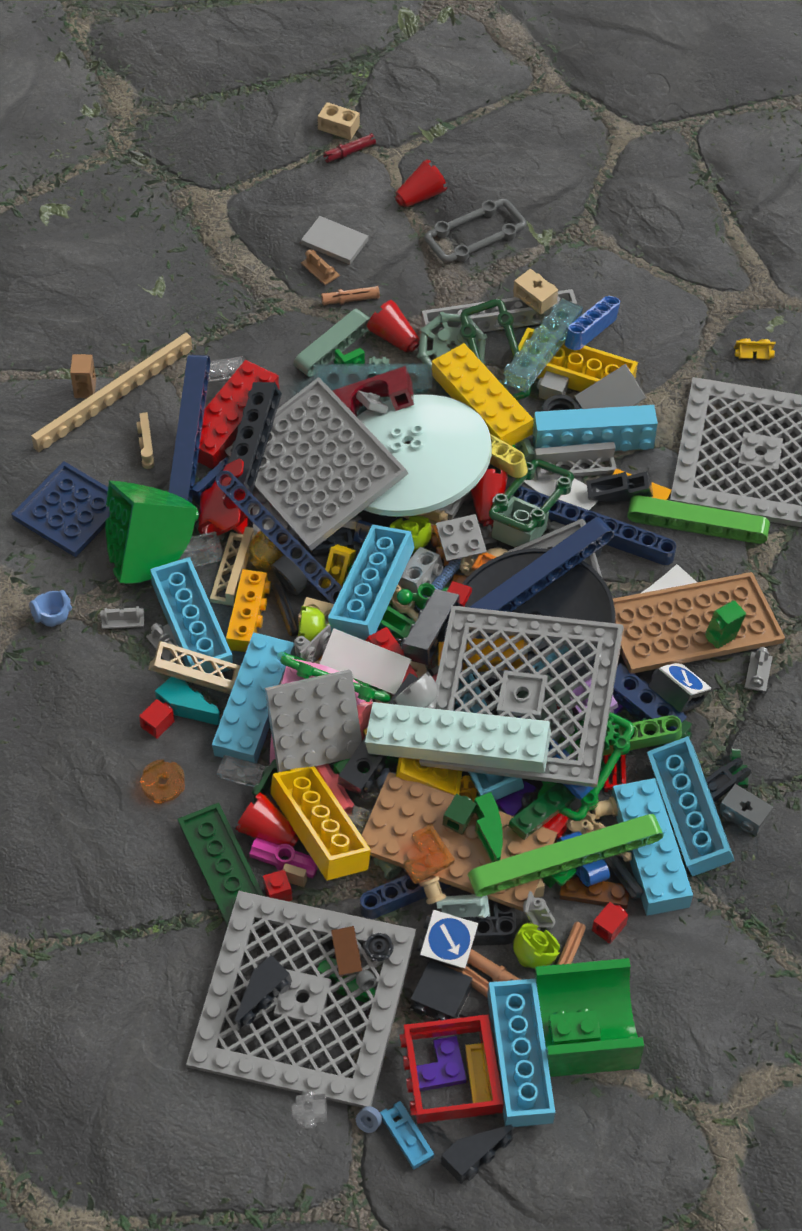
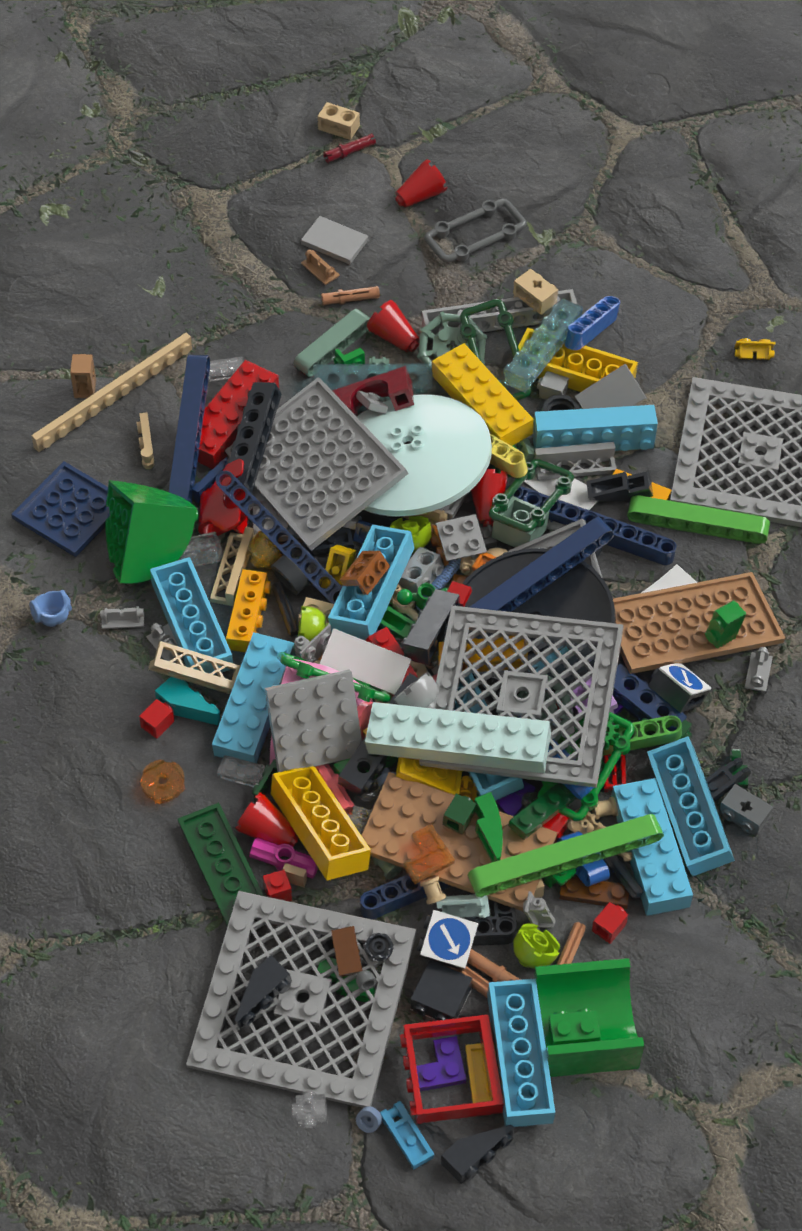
(366, 571): none -> dark orange bracket

